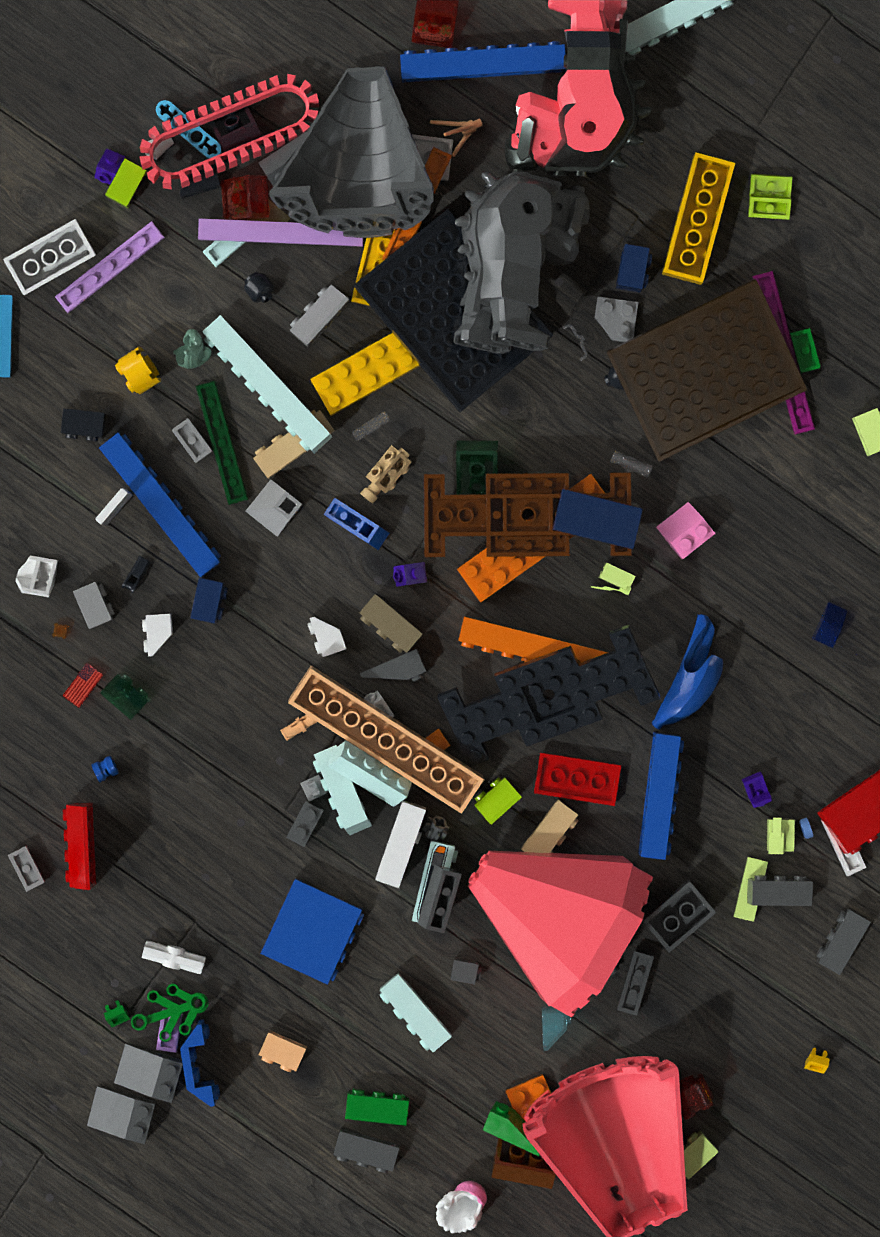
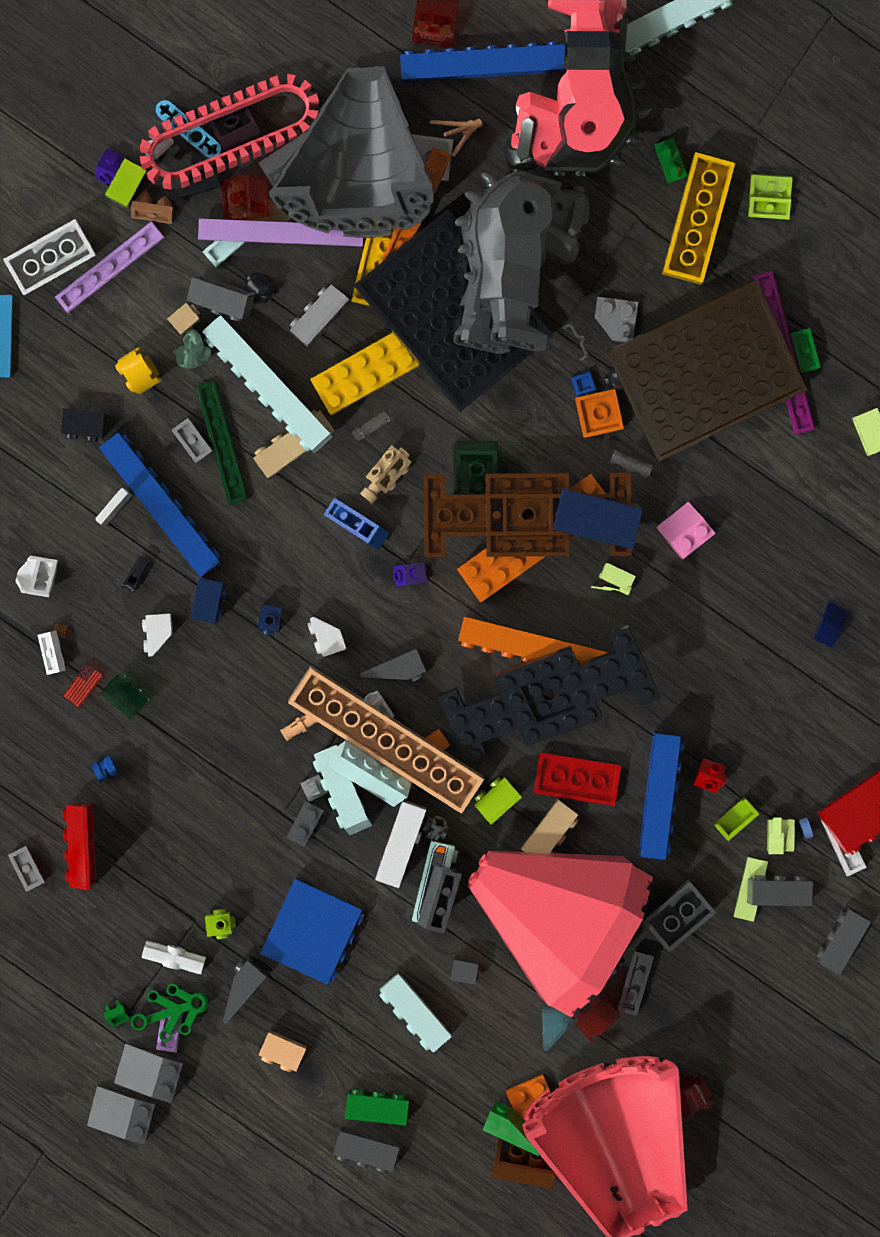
(51, 652): none -> white plate
(93, 604): light grey brick -> none
(144, 209): none -> medium nougat tile
(184, 318): none -> tan brick
(205, 1090): blue slope -> none
(214, 929): none -> lime brick
(220, 298): none -> dark grey brick
(245, 982): none -> dark grey slope
(270, 619): none -> dark blue brick
(274, 508): light grey slope -> none
(390, 624): dark tan brick -> none
(461, 1208): white hair -> none
(583, 384): none -> blue tile
(597, 1019): none -> clear red brick
(599, 413): none -> orange plate
(633, 268): dark blue brick -> none
(670, 160): none -> green tile
(694, 679): blue piece -> none
(697, 1153): yellowish green brick -> none
(710, 776): none -> red brick
(736, 819): none -> lime panel
(756, 790): dark purple bracket -> none
(817, 1063): yellow tile -> none

